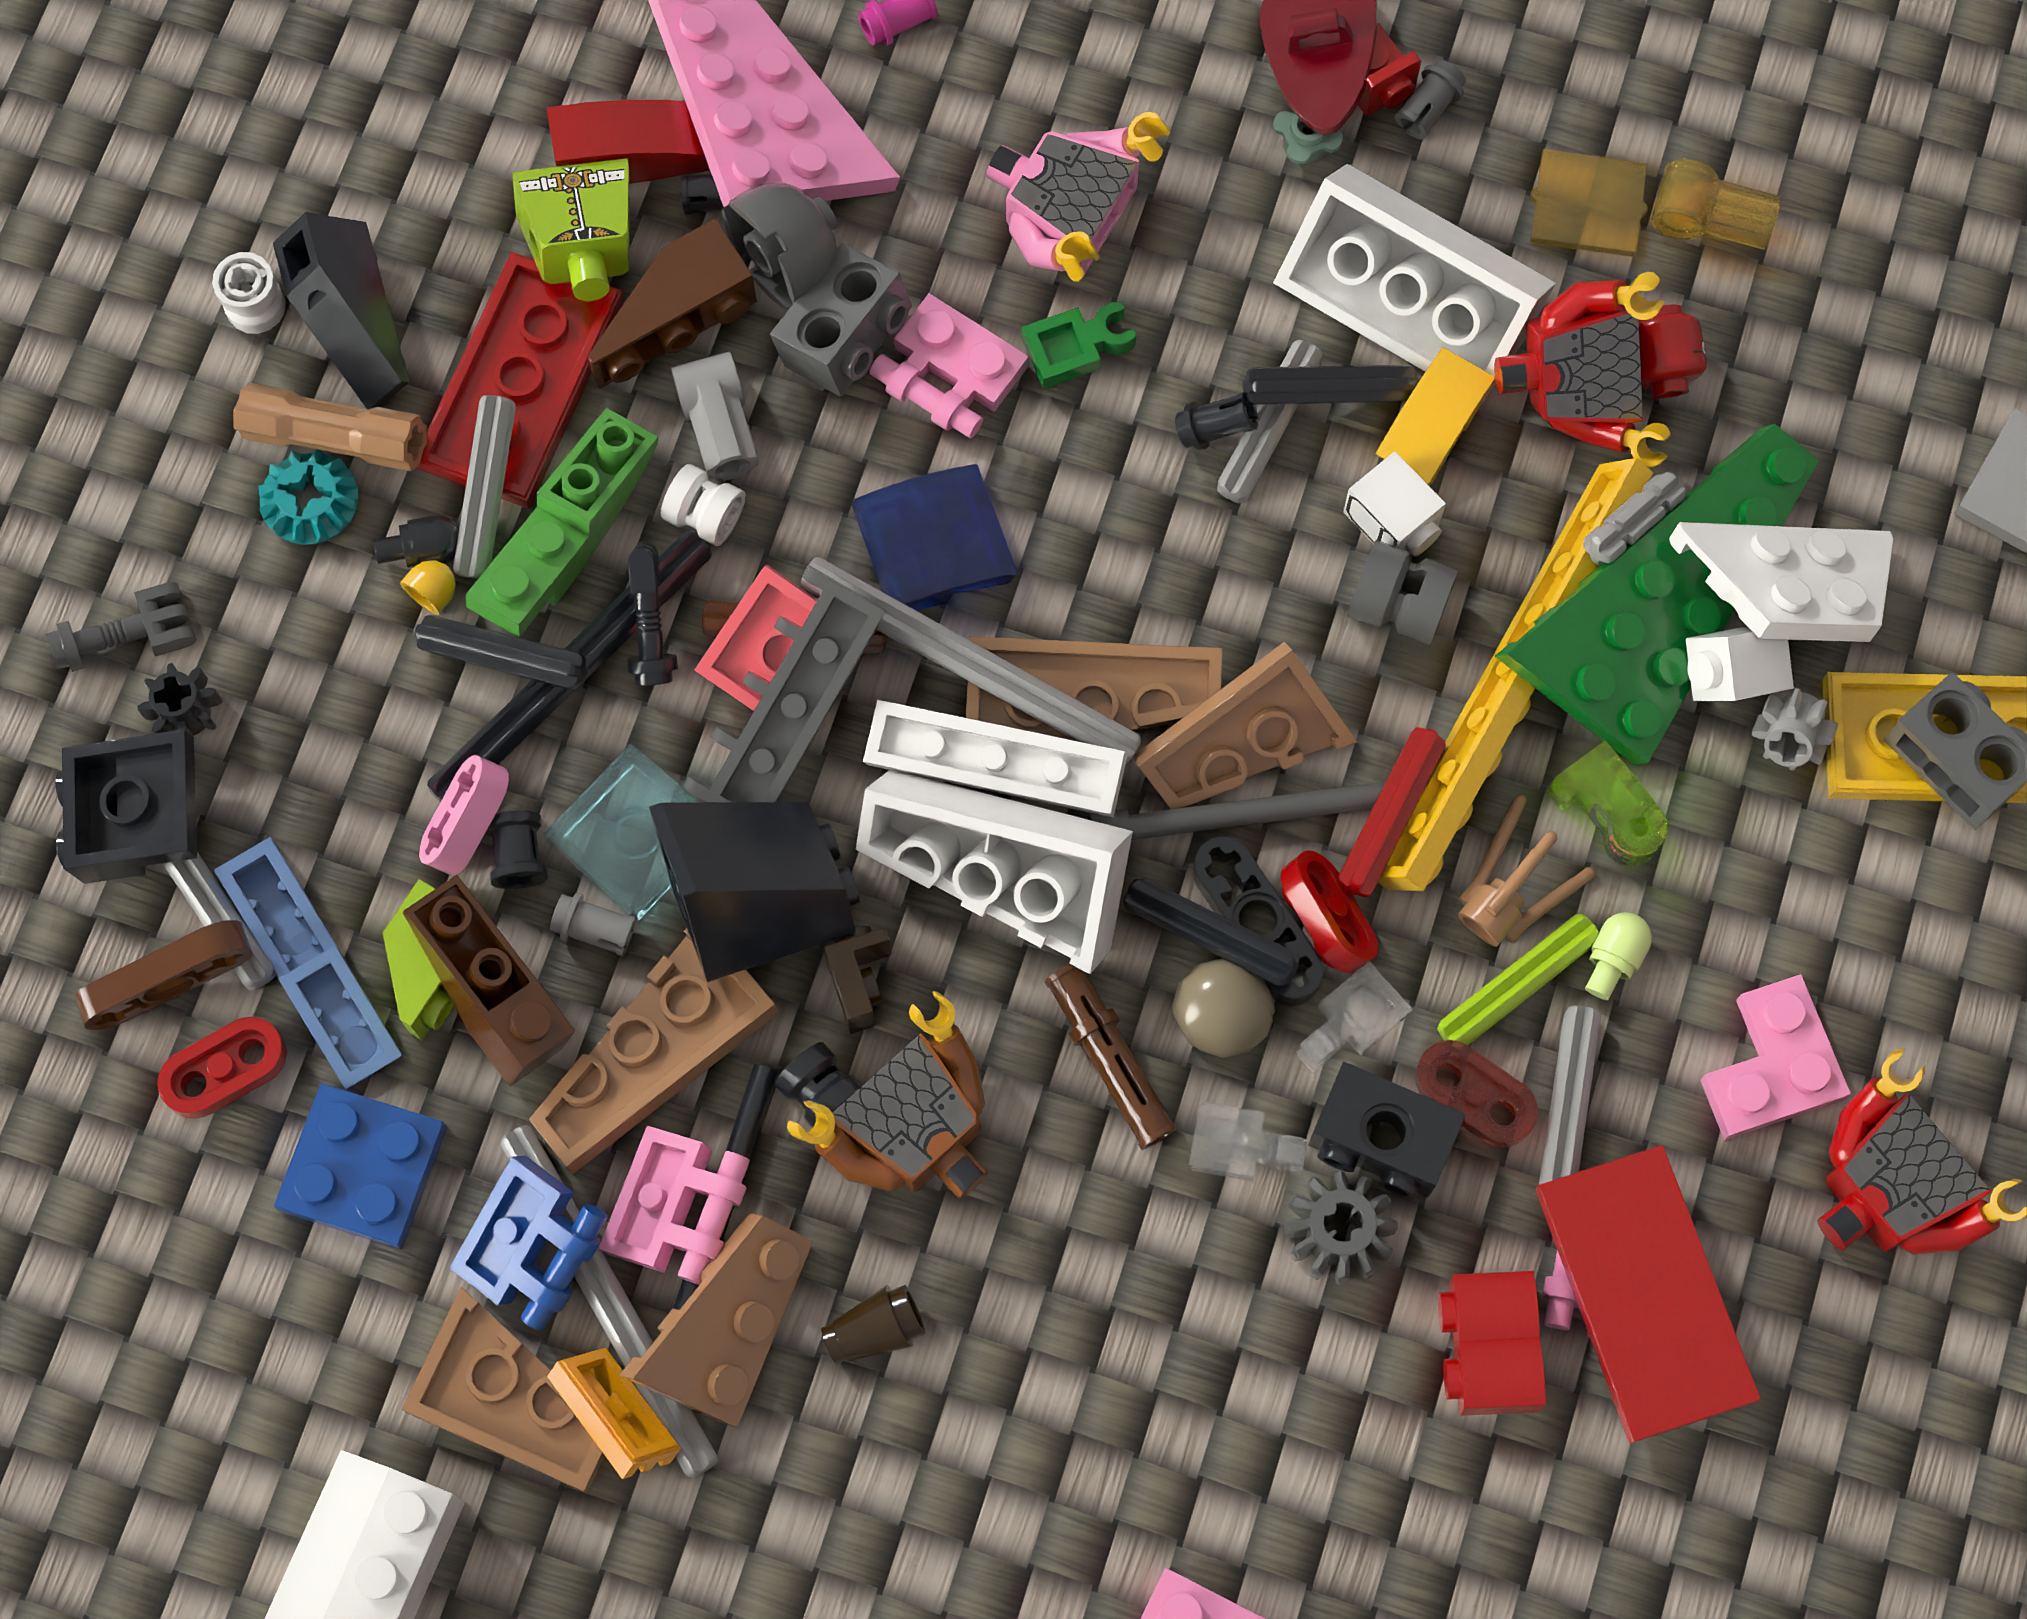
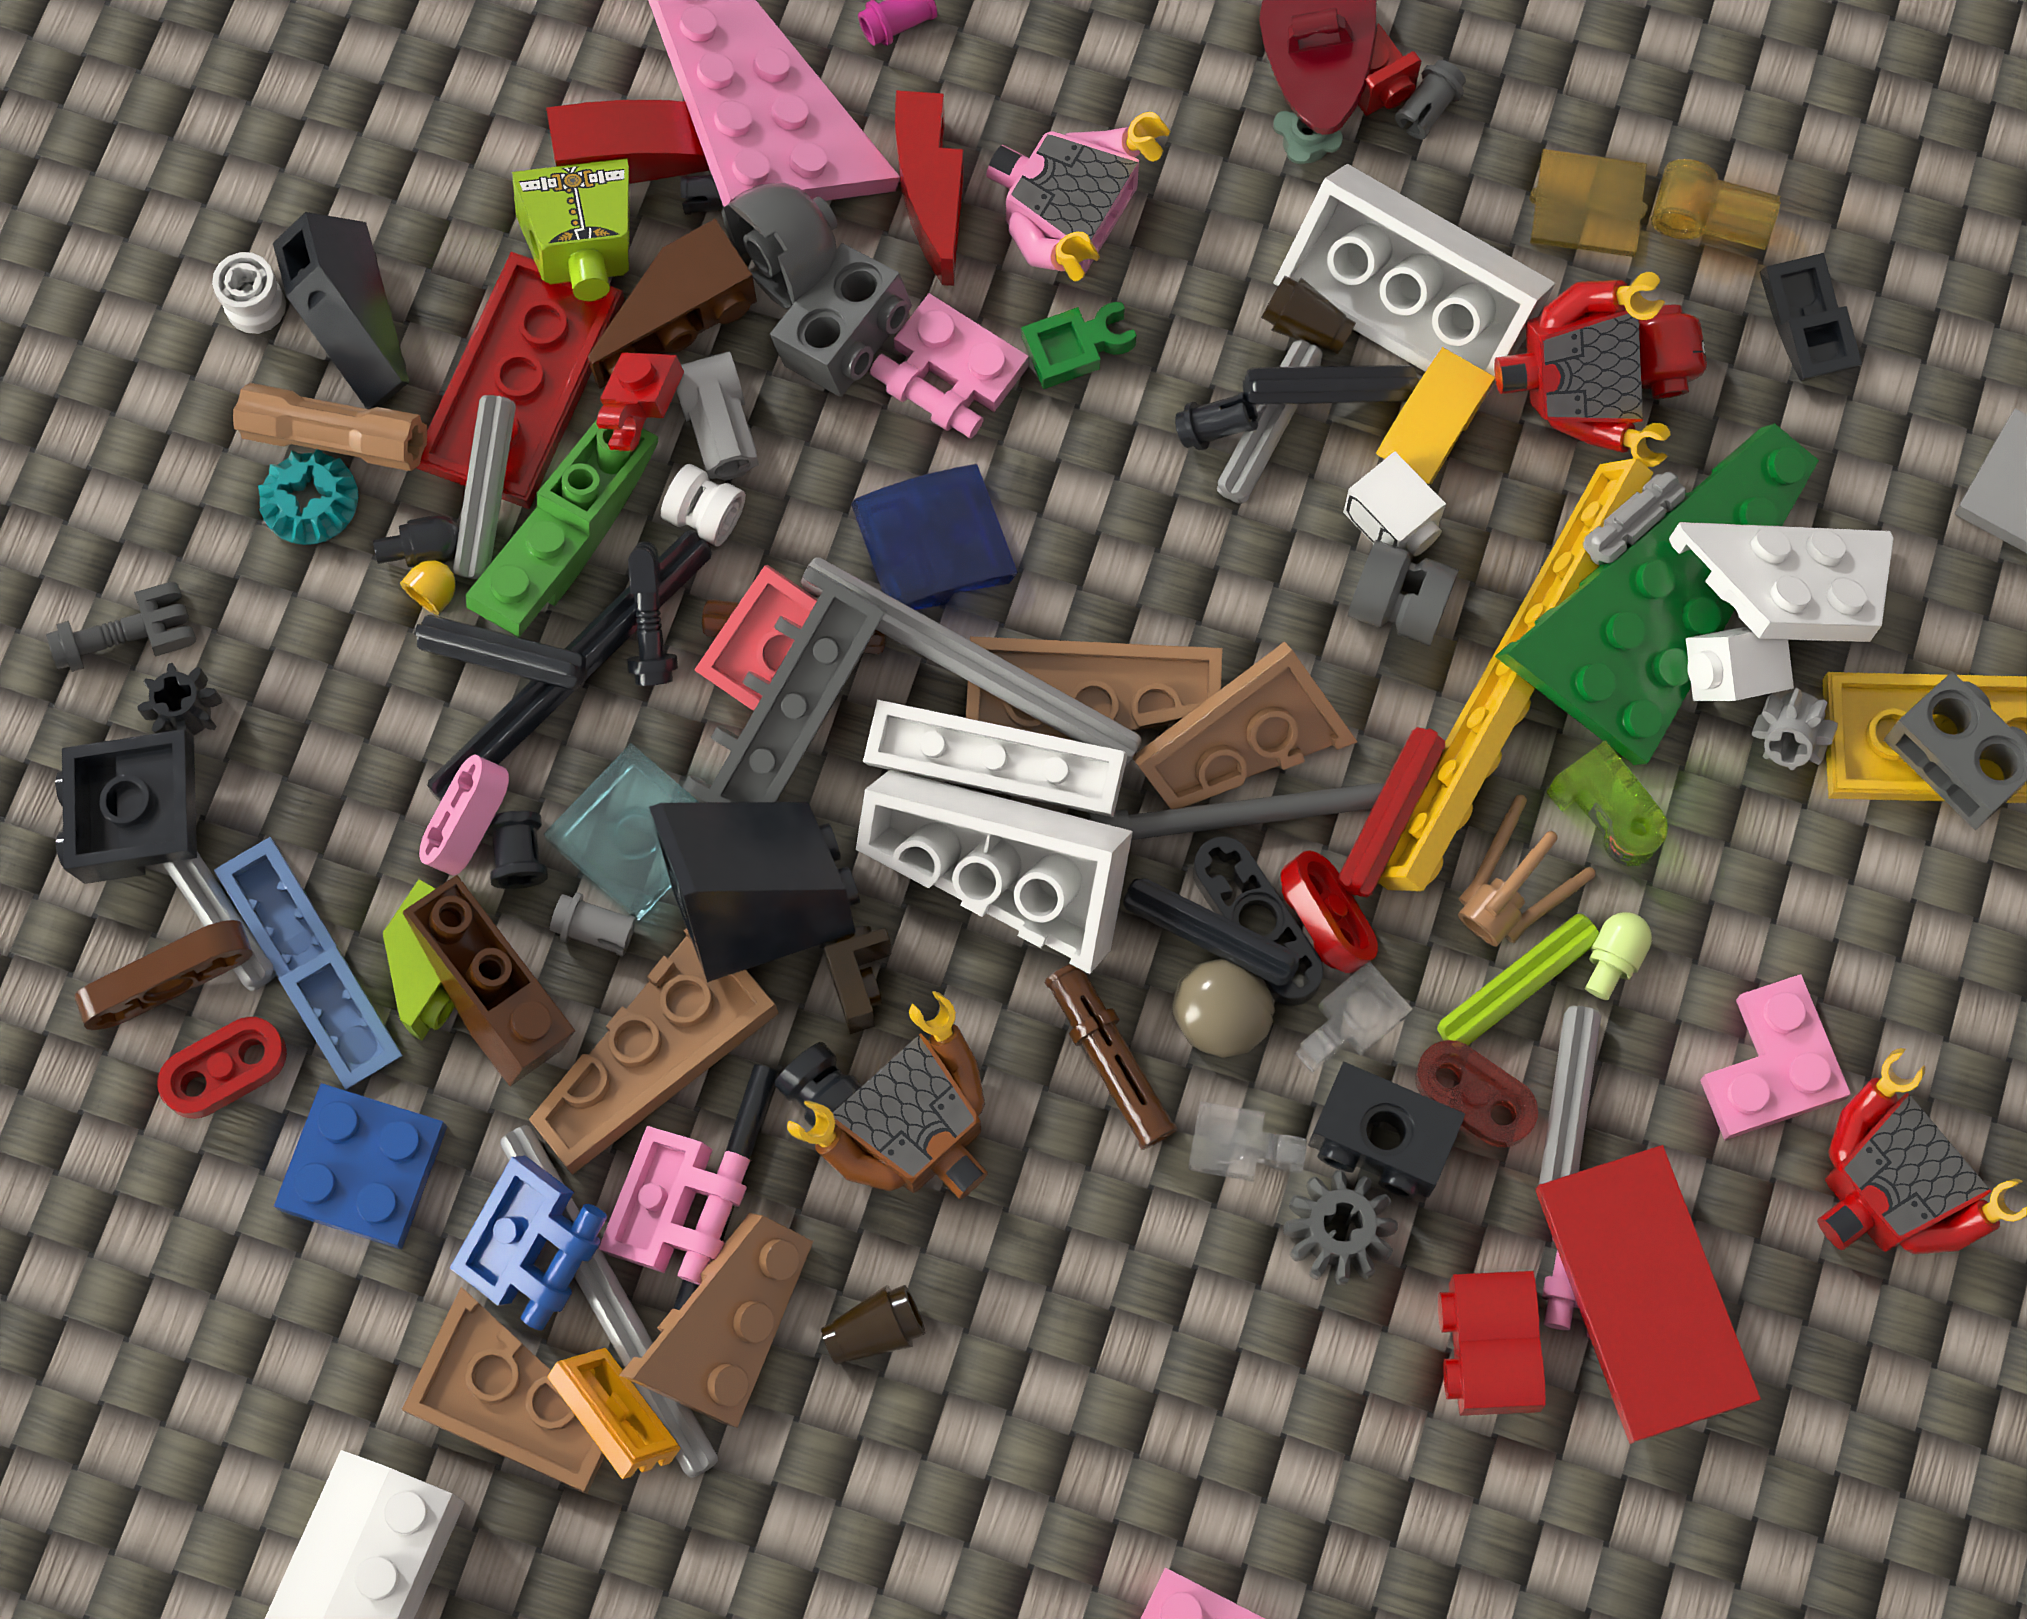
(637, 391): none -> red plate
(929, 178): none -> red slope
(1307, 315): none -> dark brown cone
(1808, 317): none -> black slope

